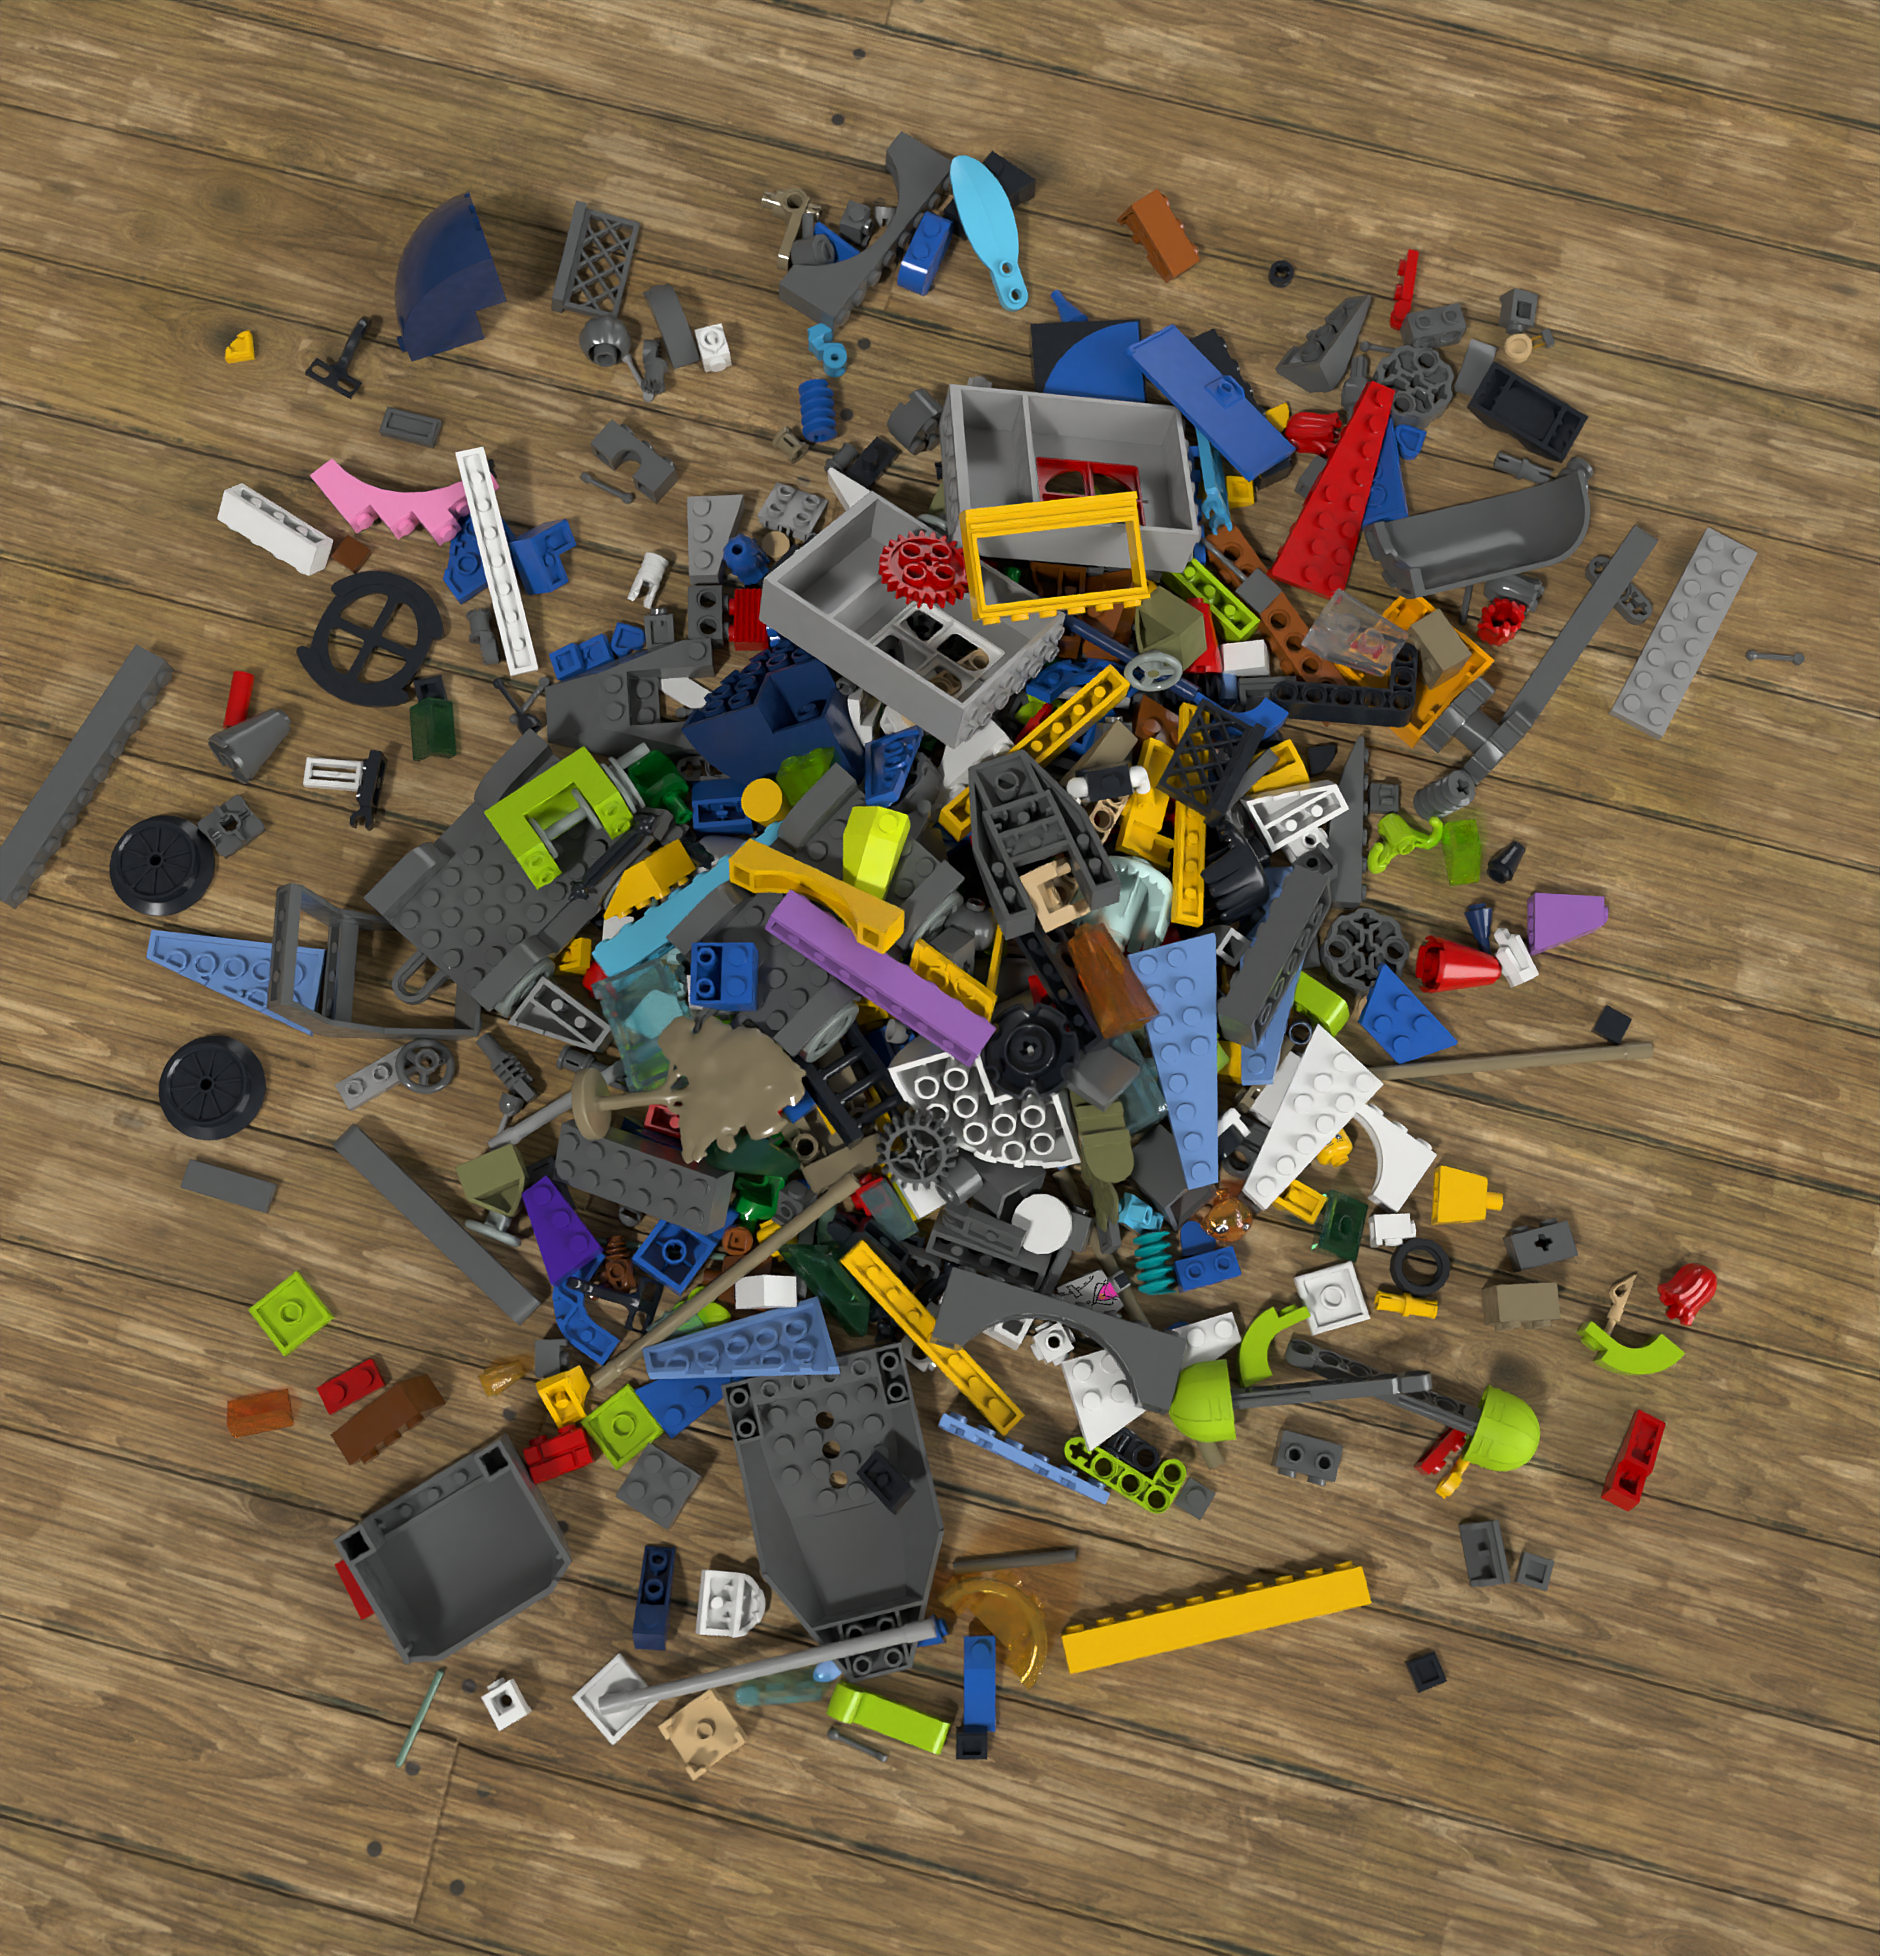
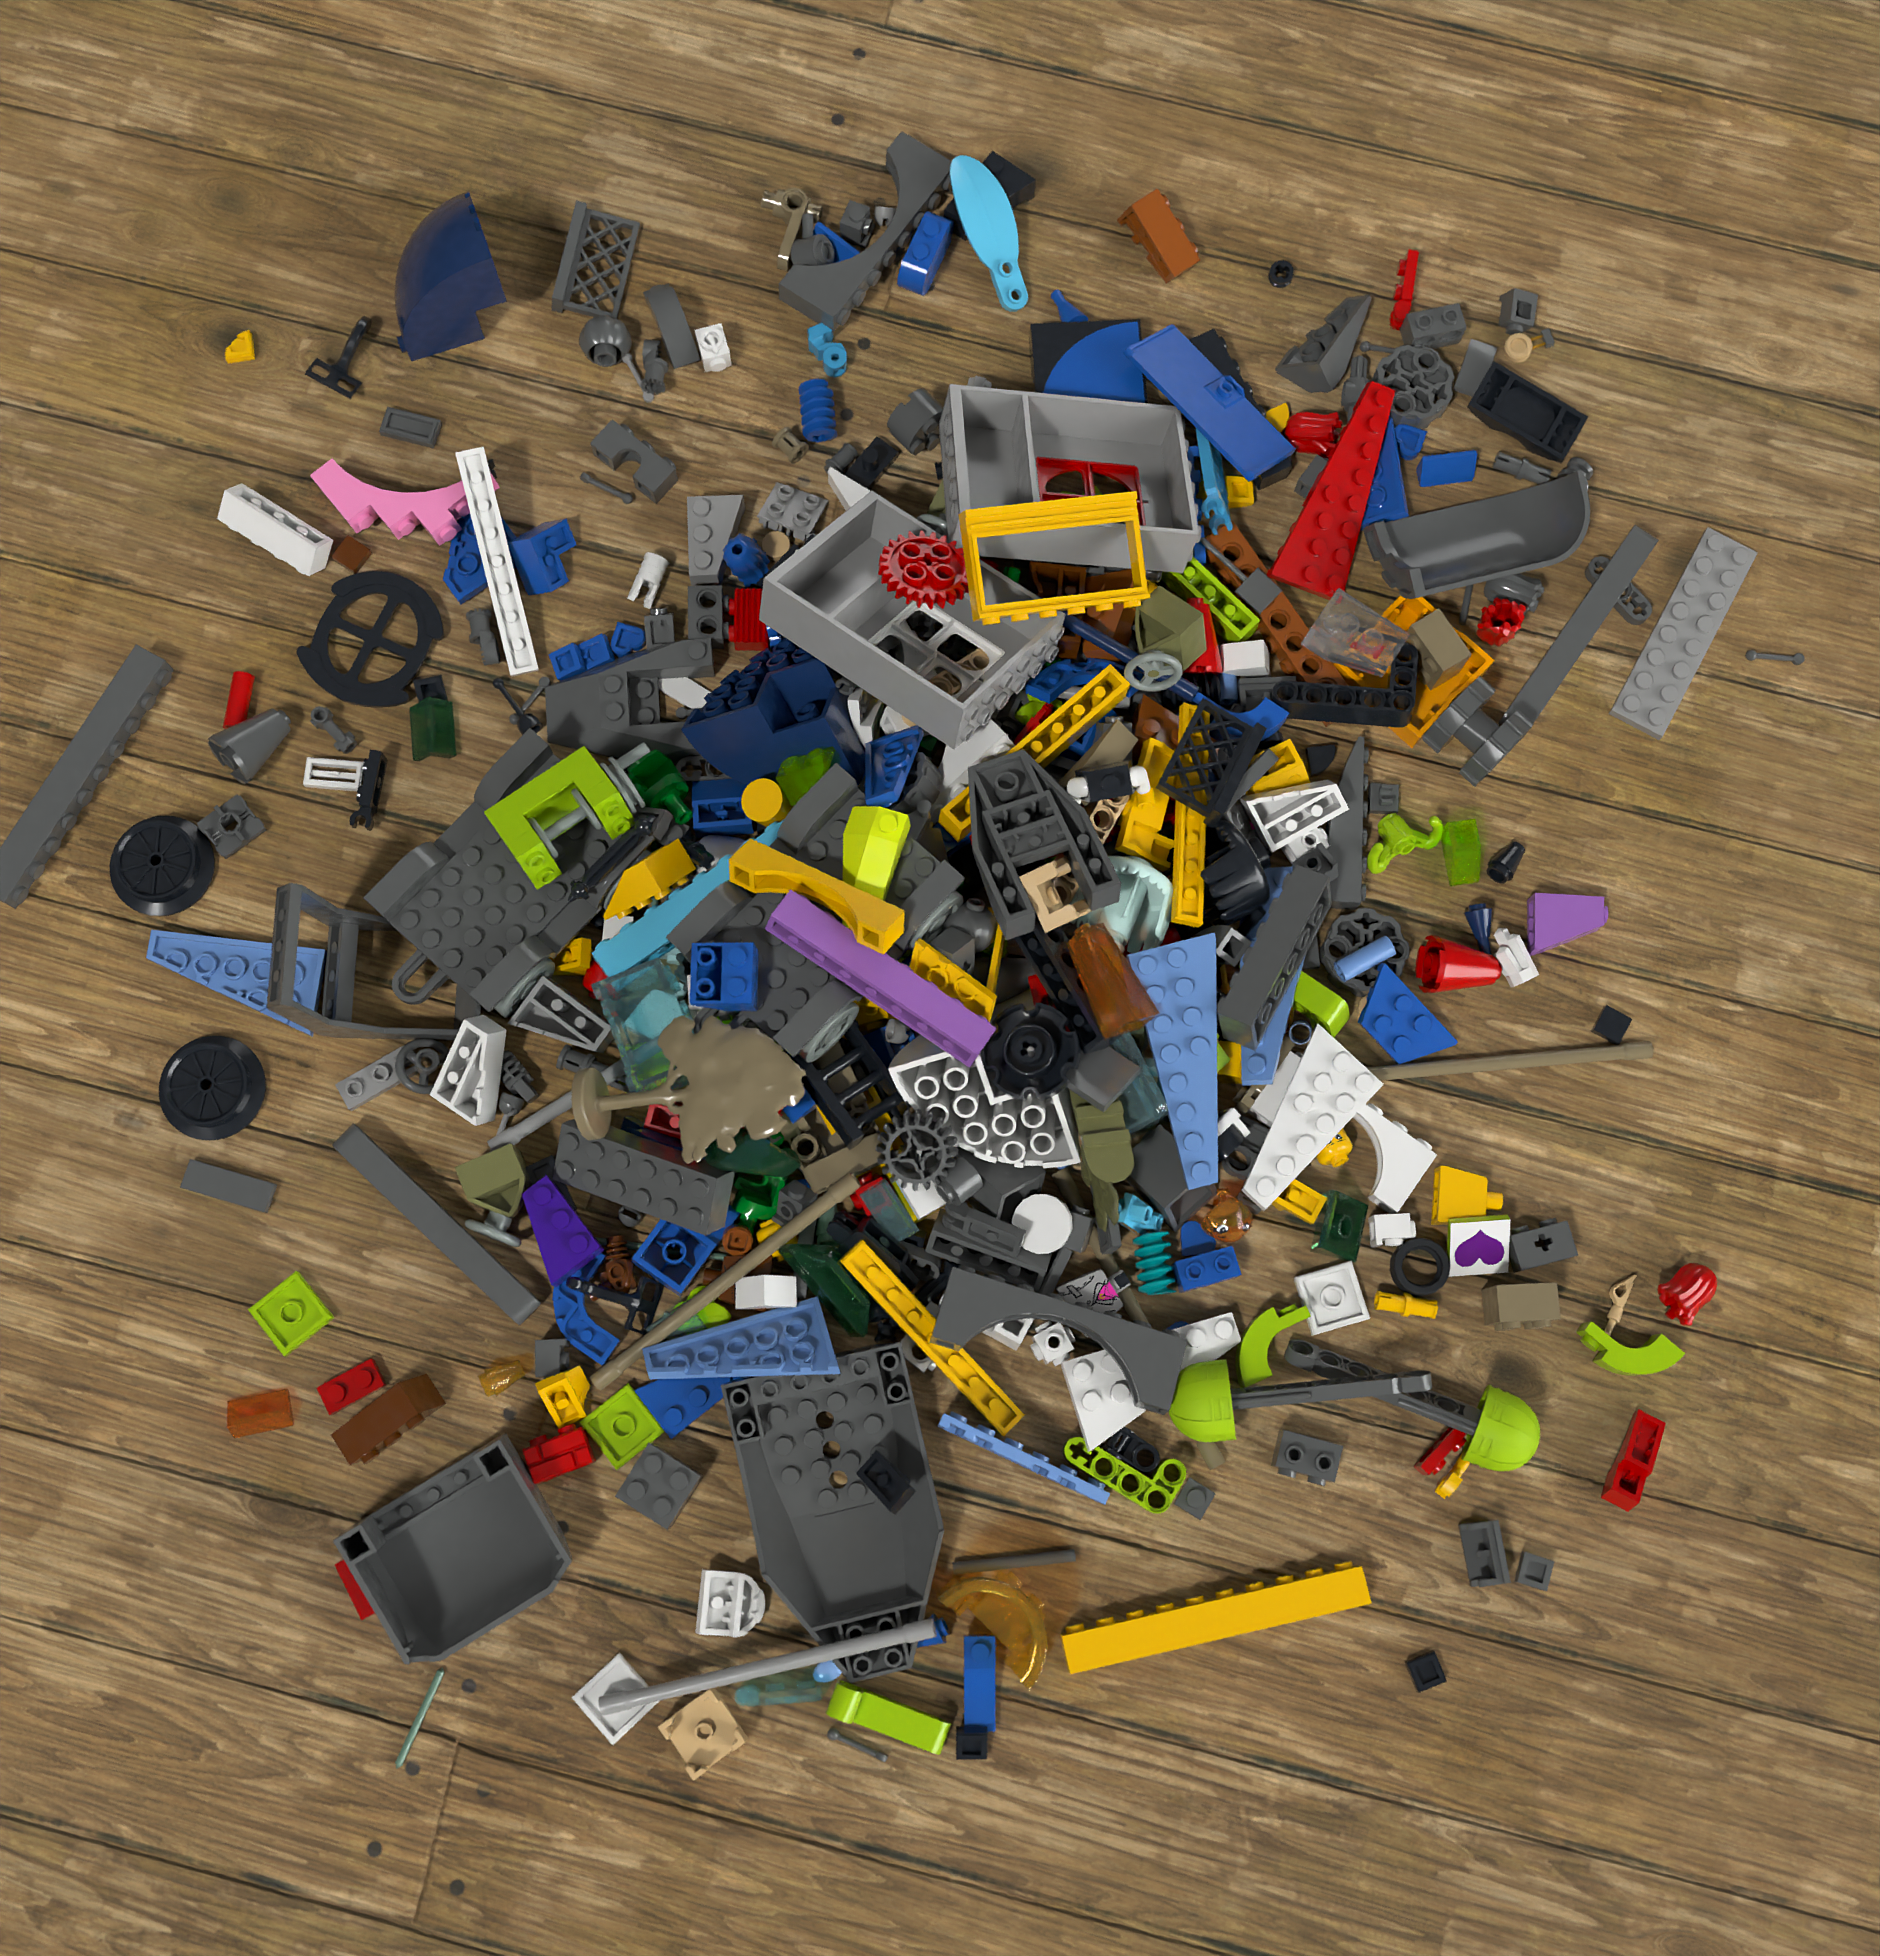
(323, 719): none -> dark grey bar
(473, 1071): none -> white wedge
(502, 1714): white brick -> none
(654, 1599): dark blue slope -> none
(1364, 958): none -> medium blue piece
(1445, 795): dark grey piece -> none
(1446, 468): none -> blue slope
(1478, 1245): none -> tile

